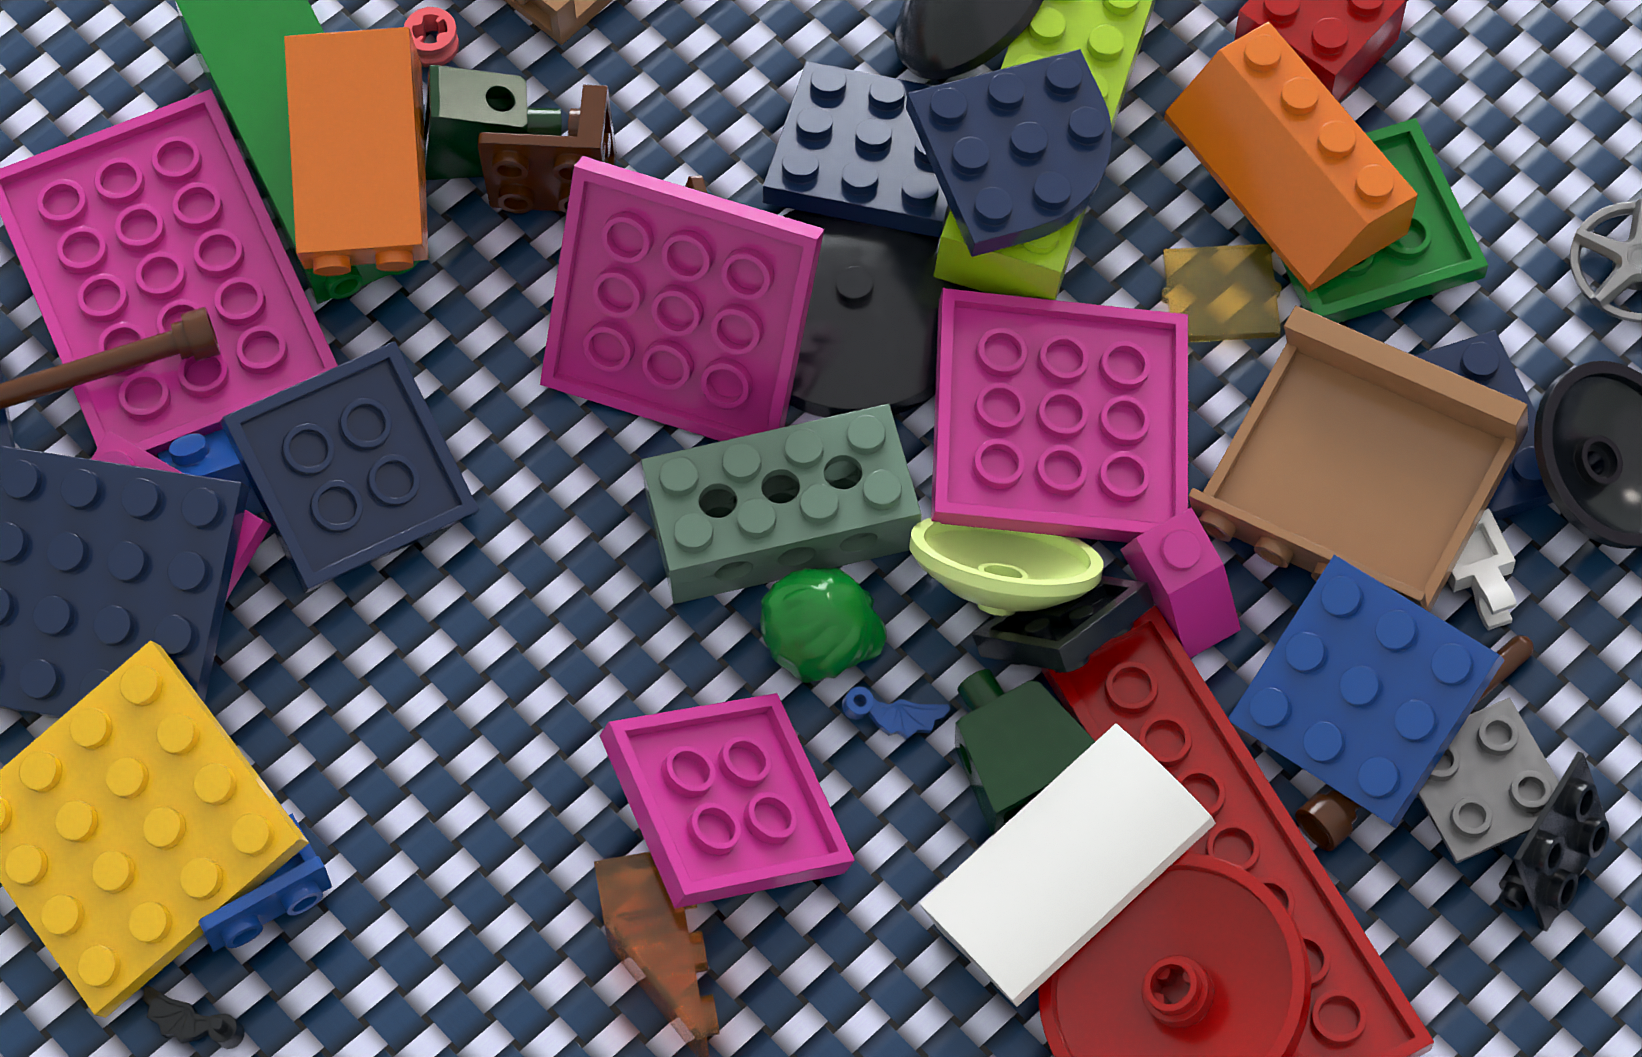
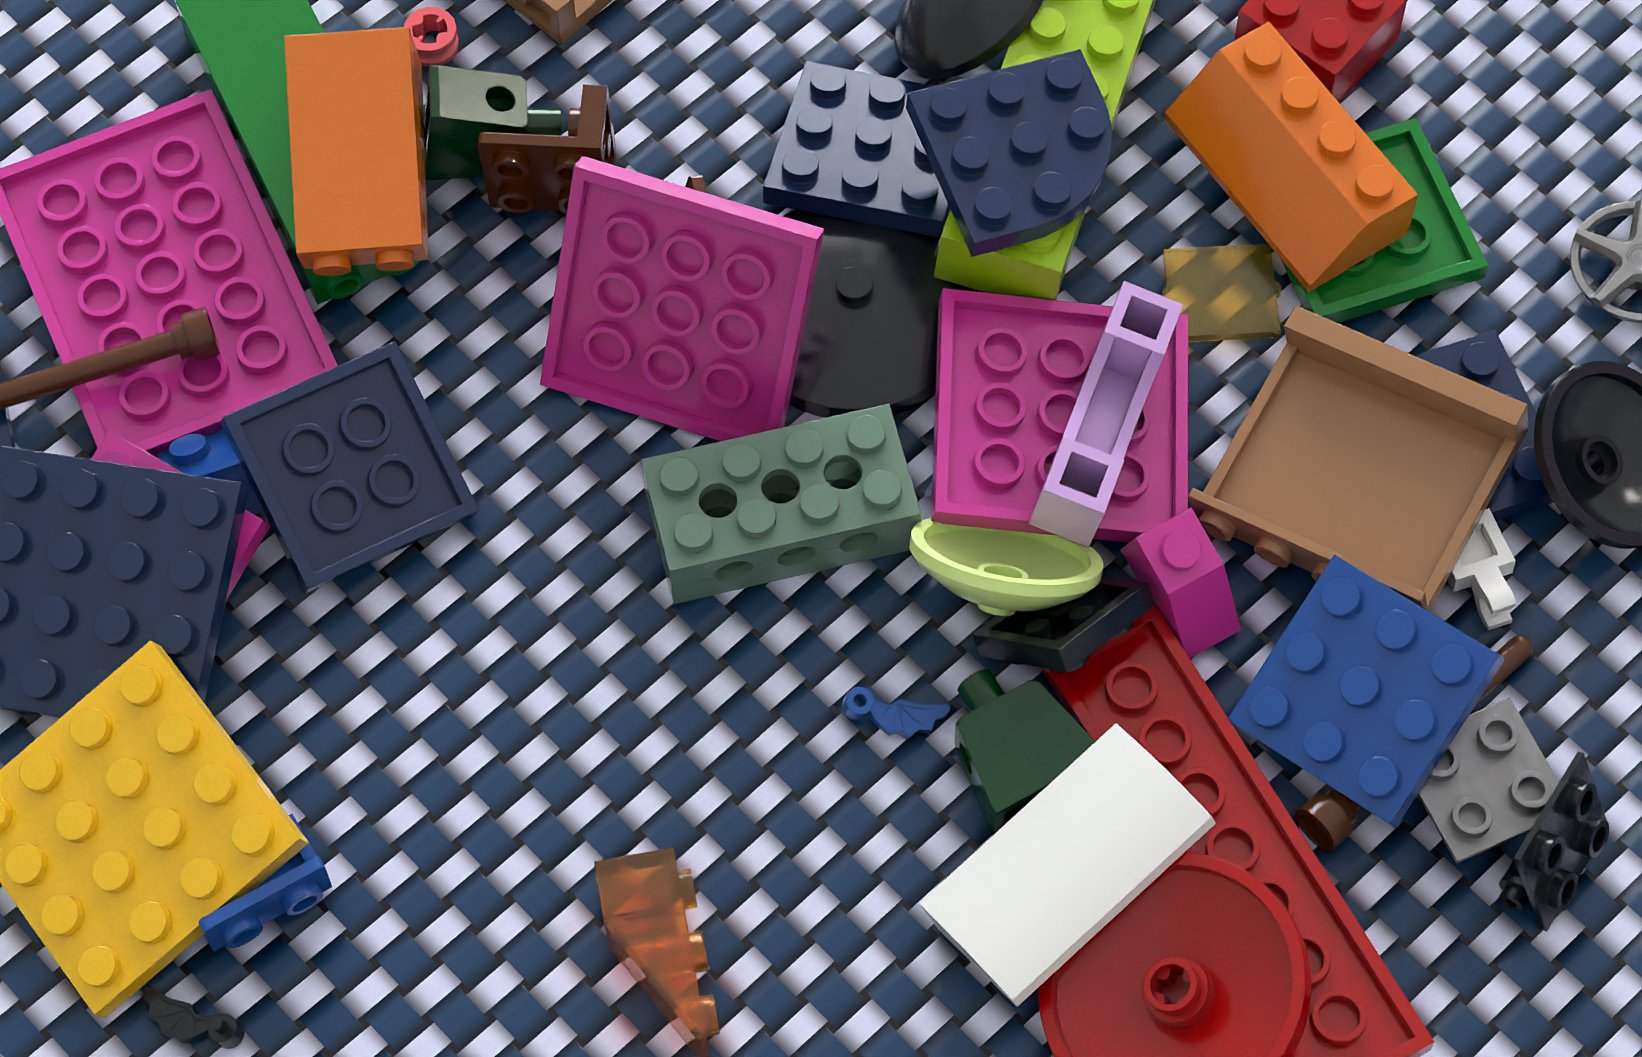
(726, 799): dark pink plate -> none
(820, 623): green hair -> none
(1105, 414): none -> lavender arch

